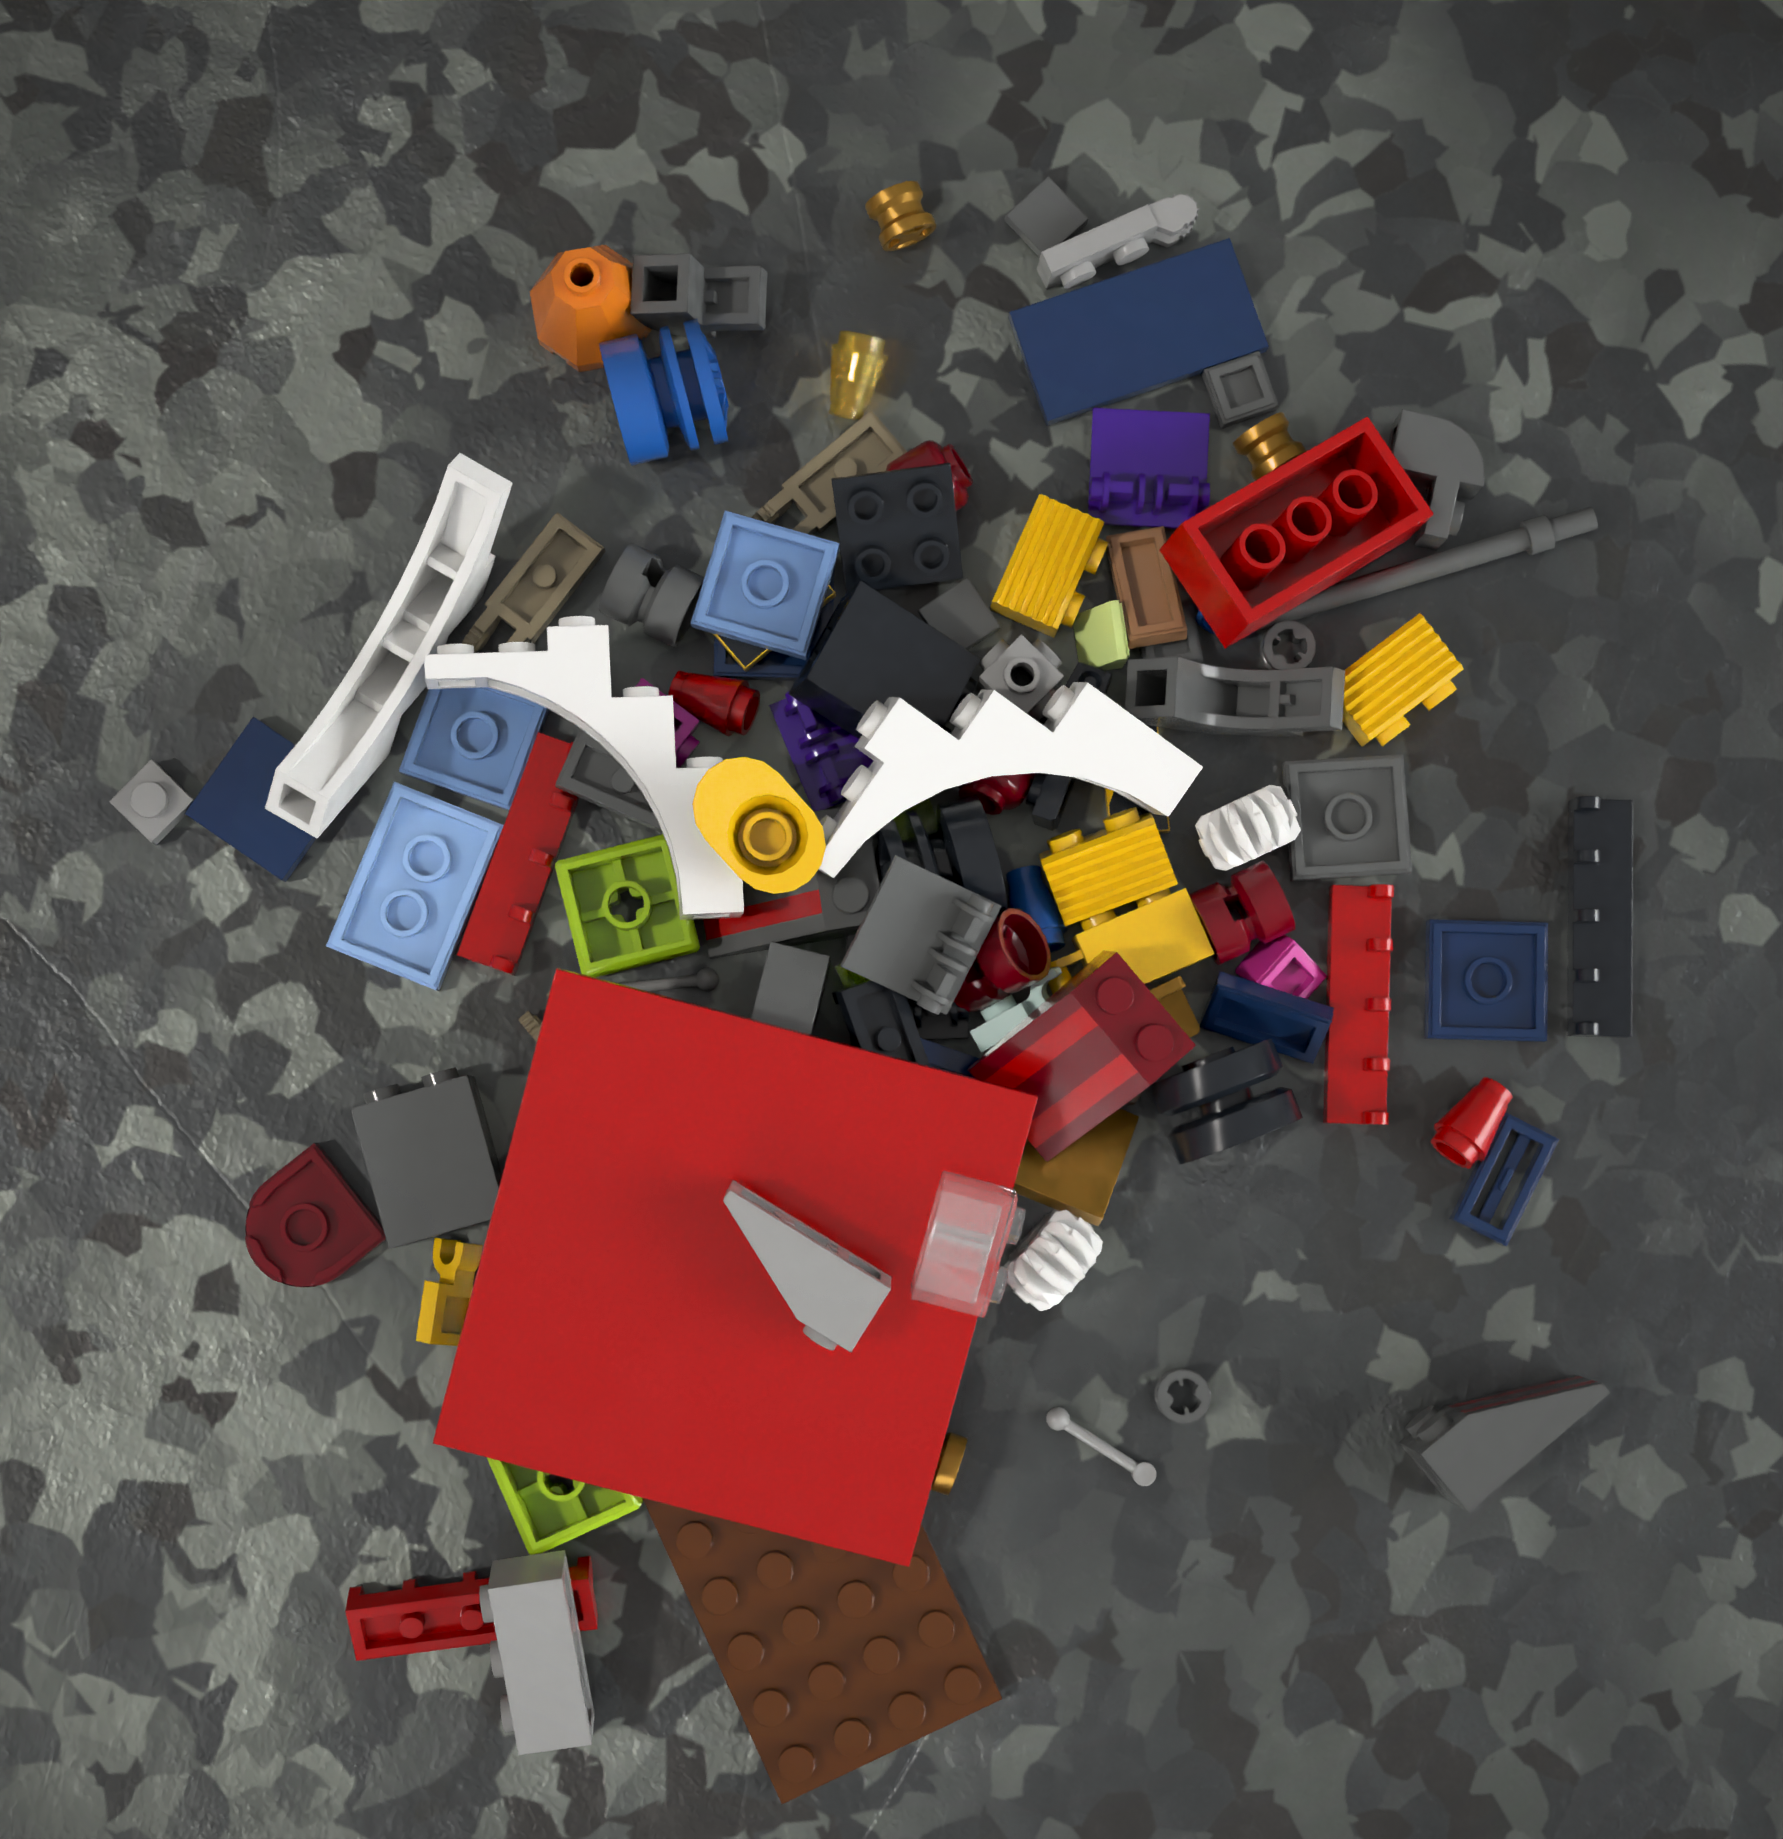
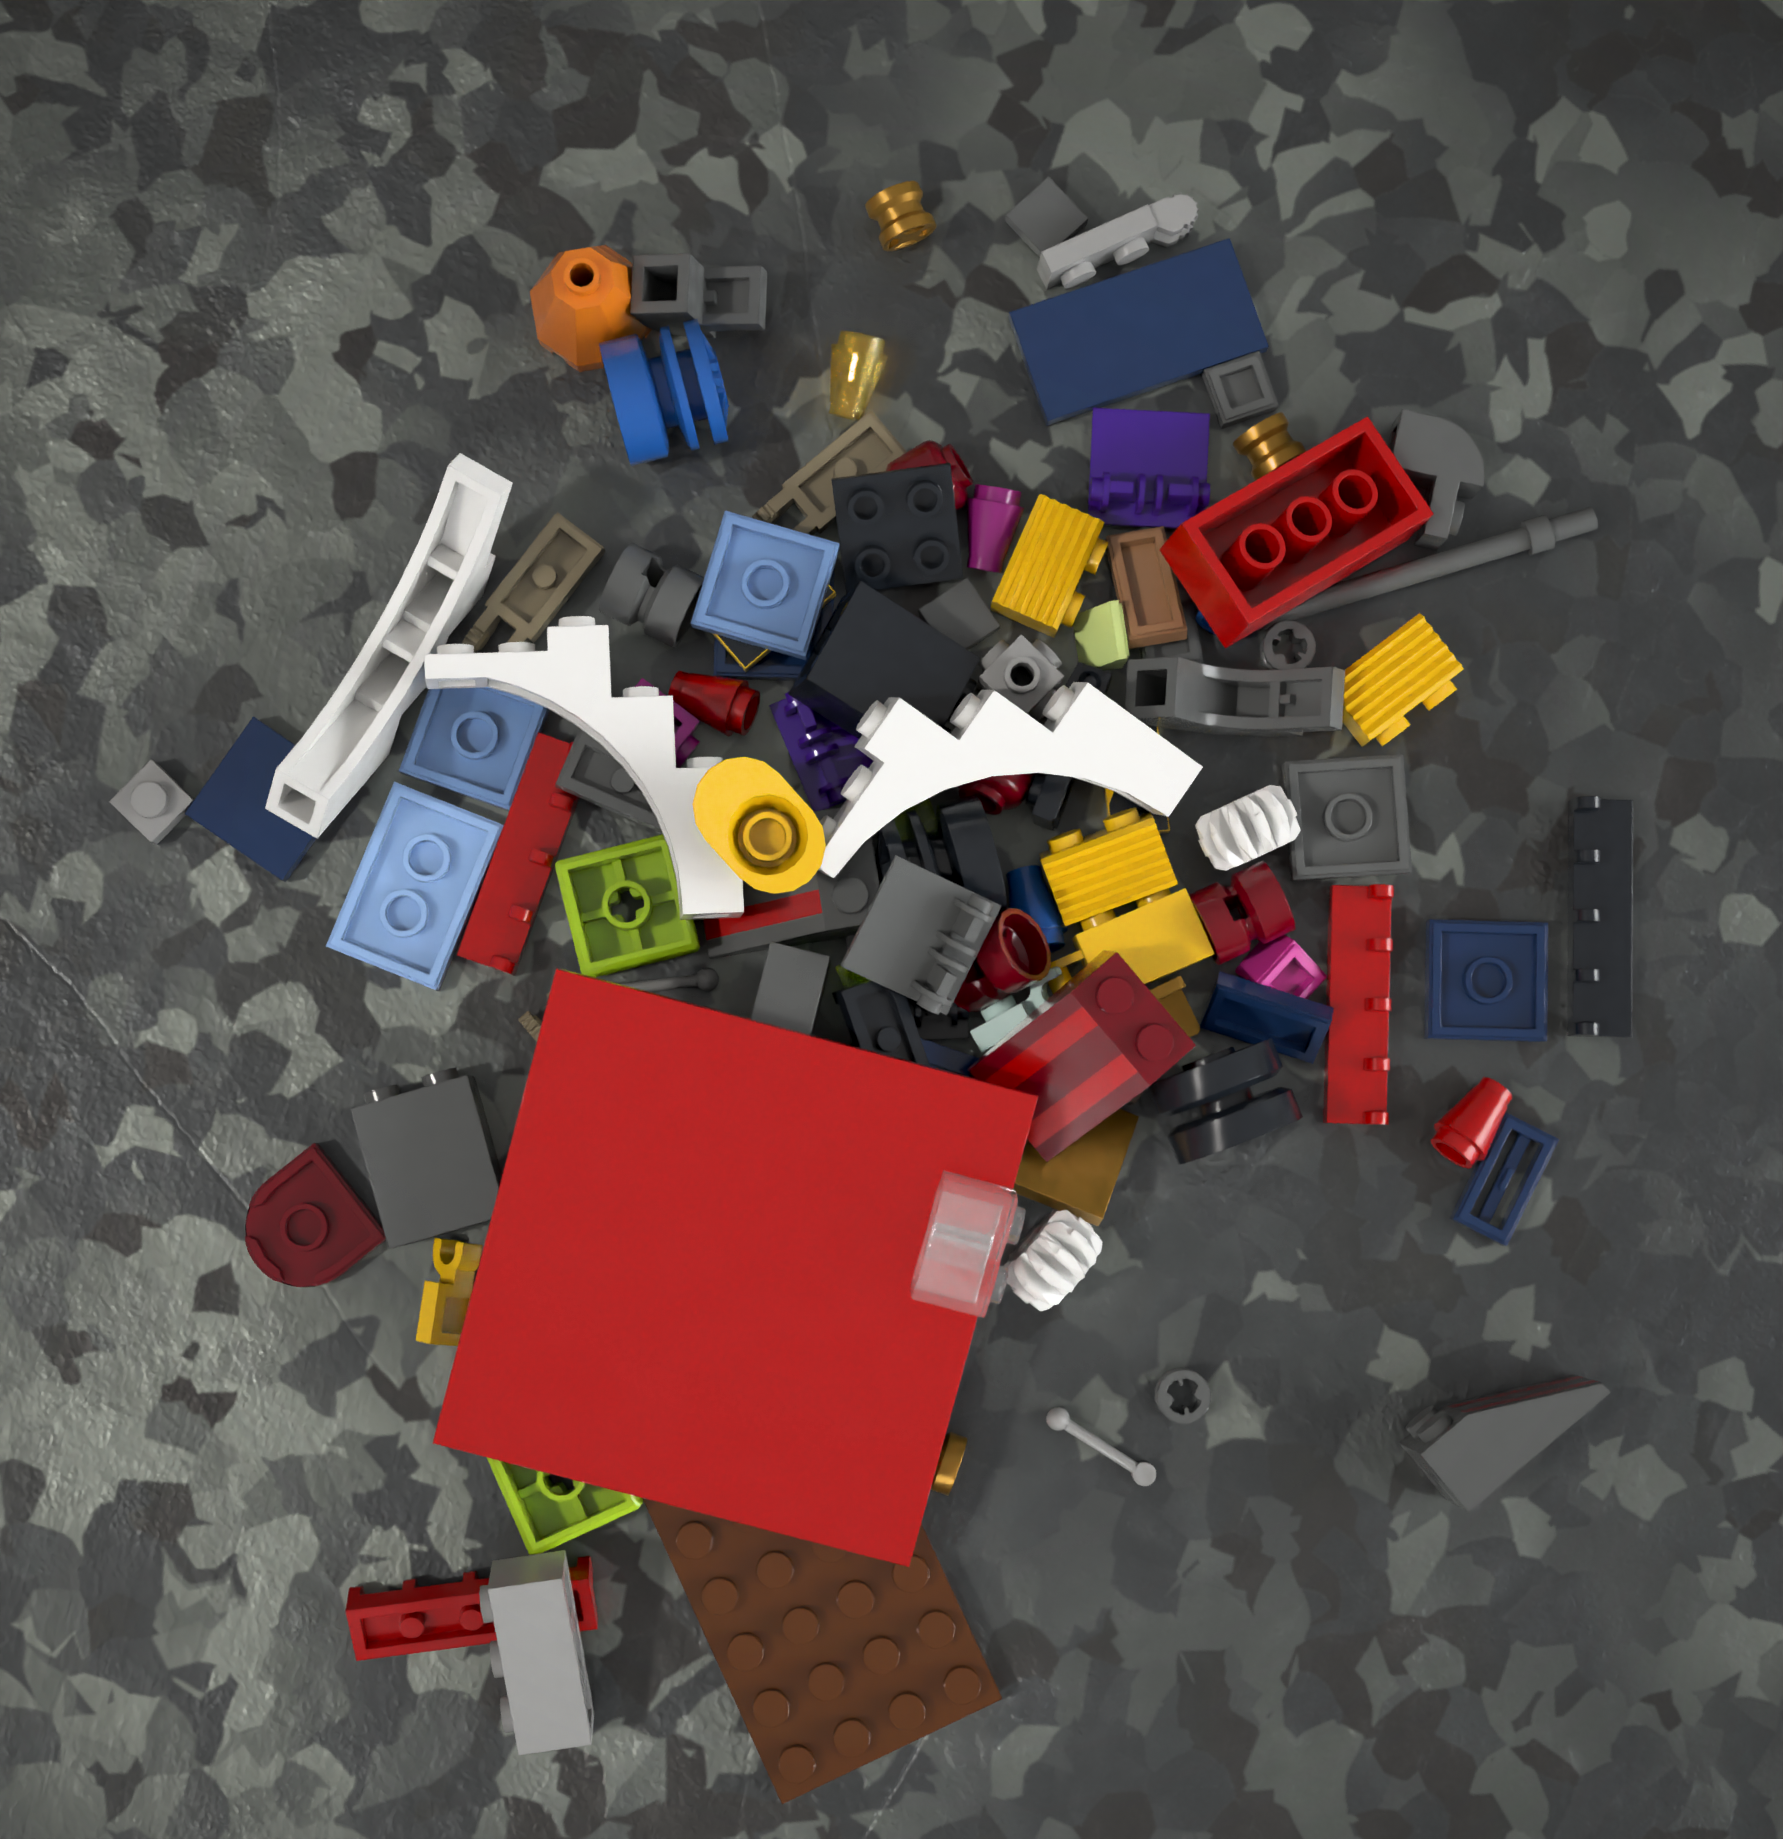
(817, 1277): light grey slope -> none
(992, 522): none -> magenta cone

